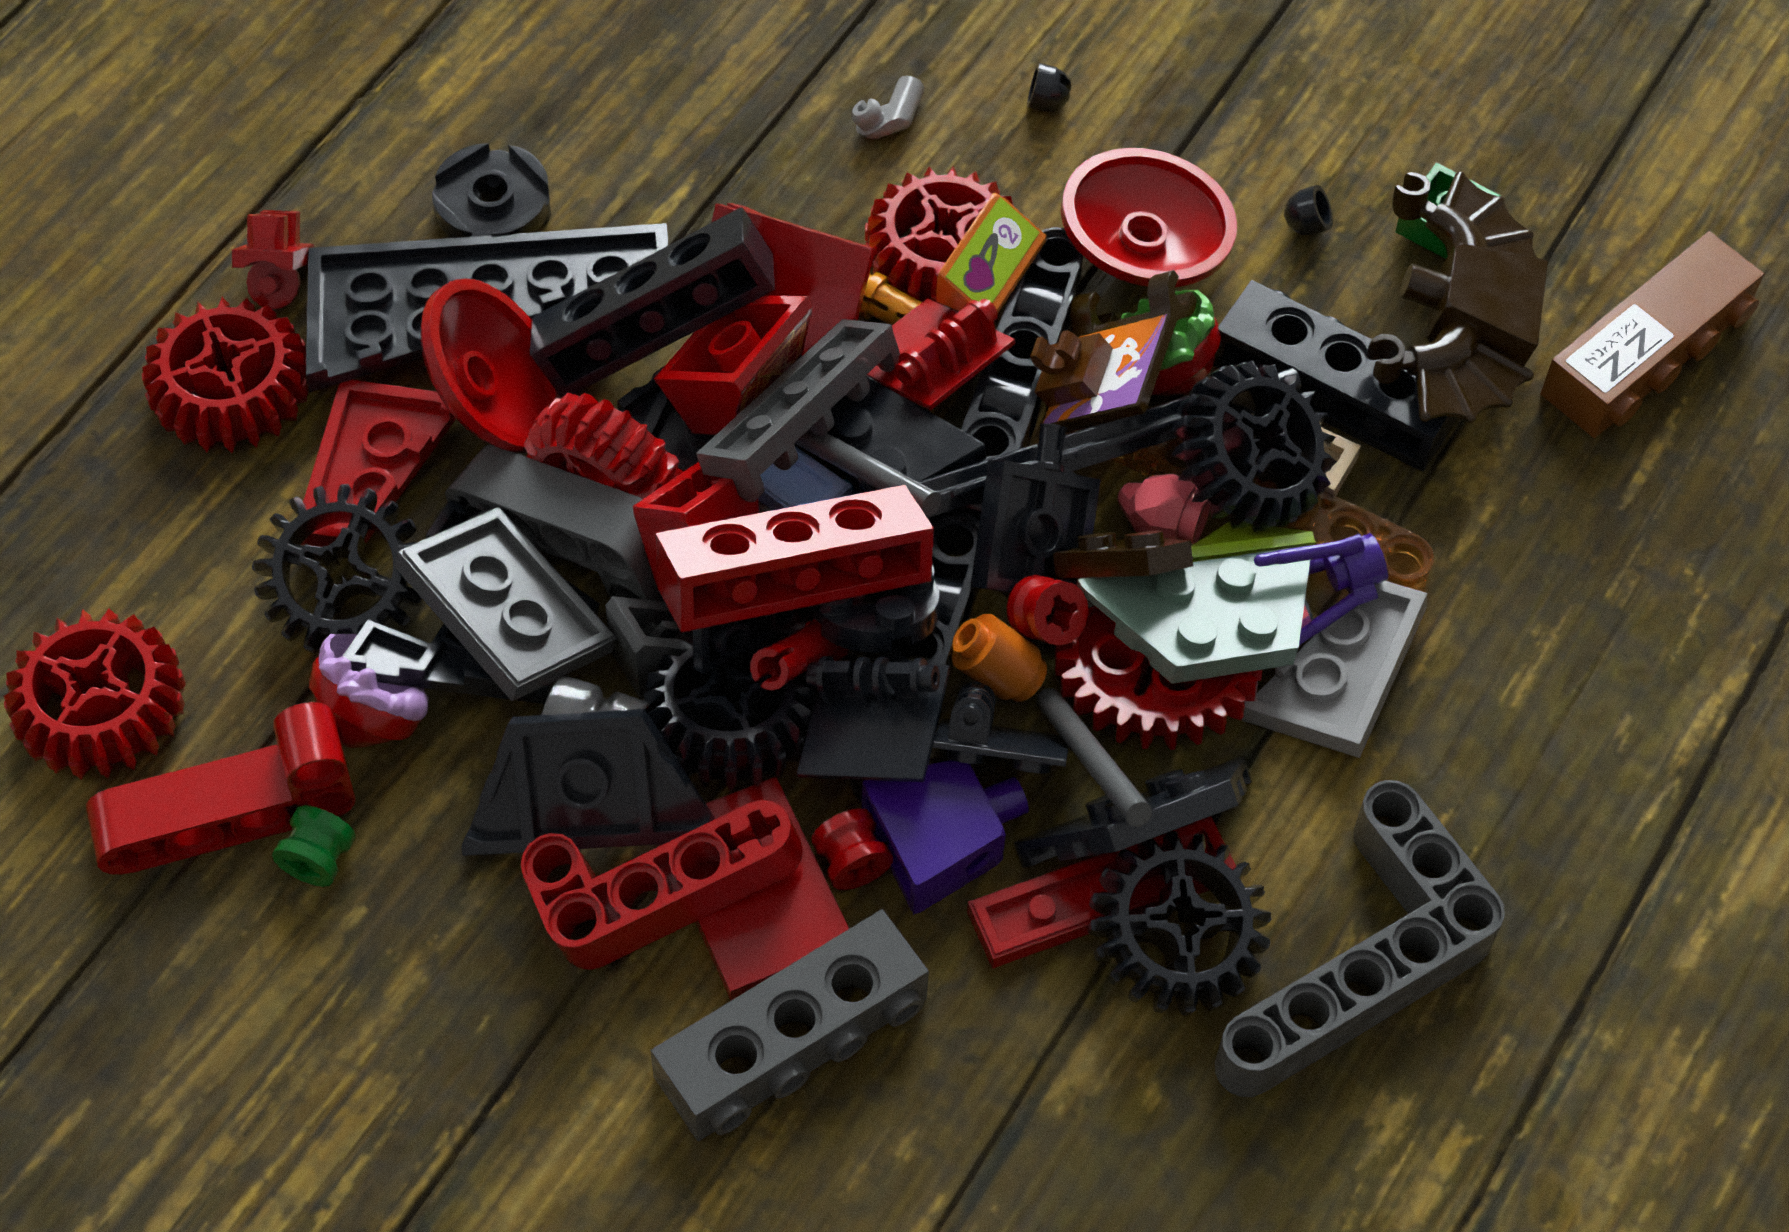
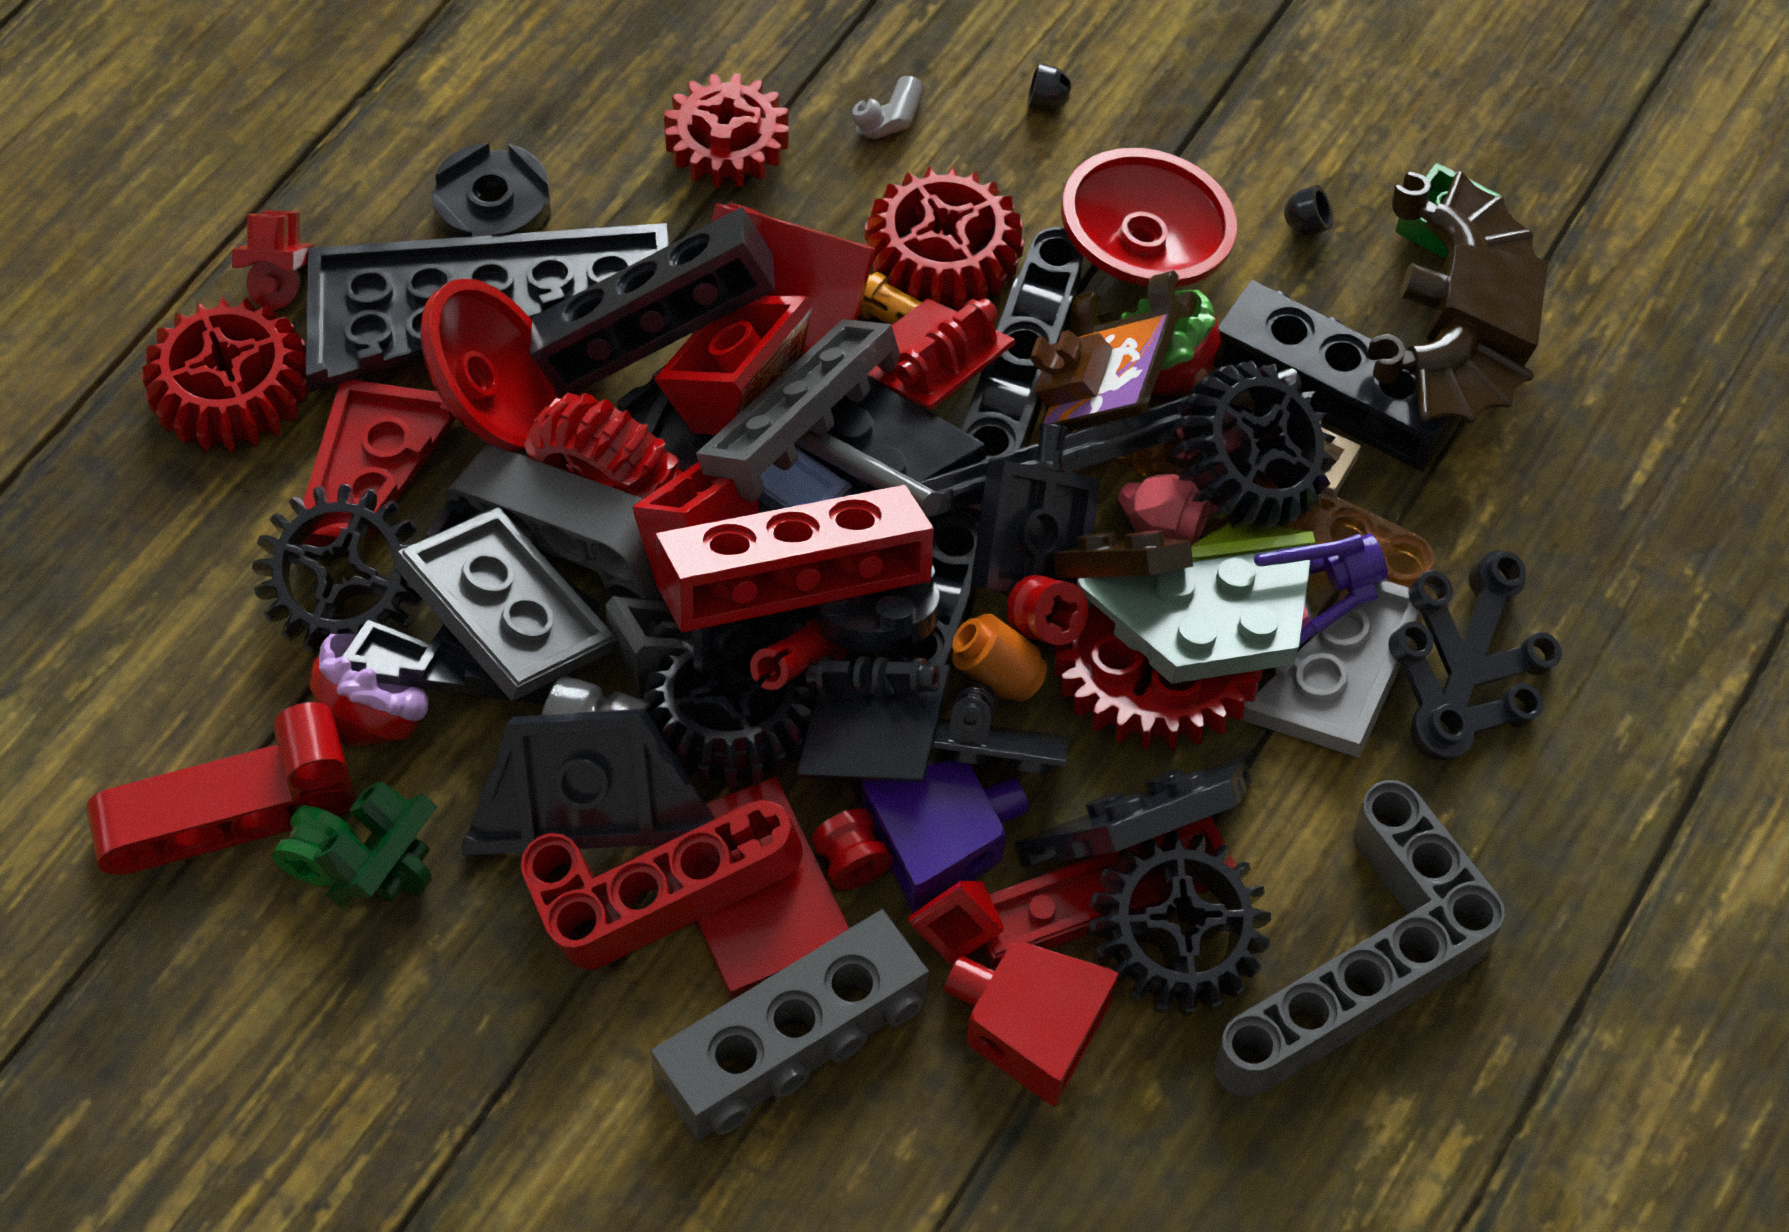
(100, 714): red gear -> none
(386, 853): none -> dark green hips
(726, 130): none -> red gear
(958, 920): none -> red slope
(990, 256): slope -> none
(1034, 1013): none -> red torso
(1094, 758): dark grey bar -> none
(1467, 659): none -> black plant
(1652, 335): brick -> none

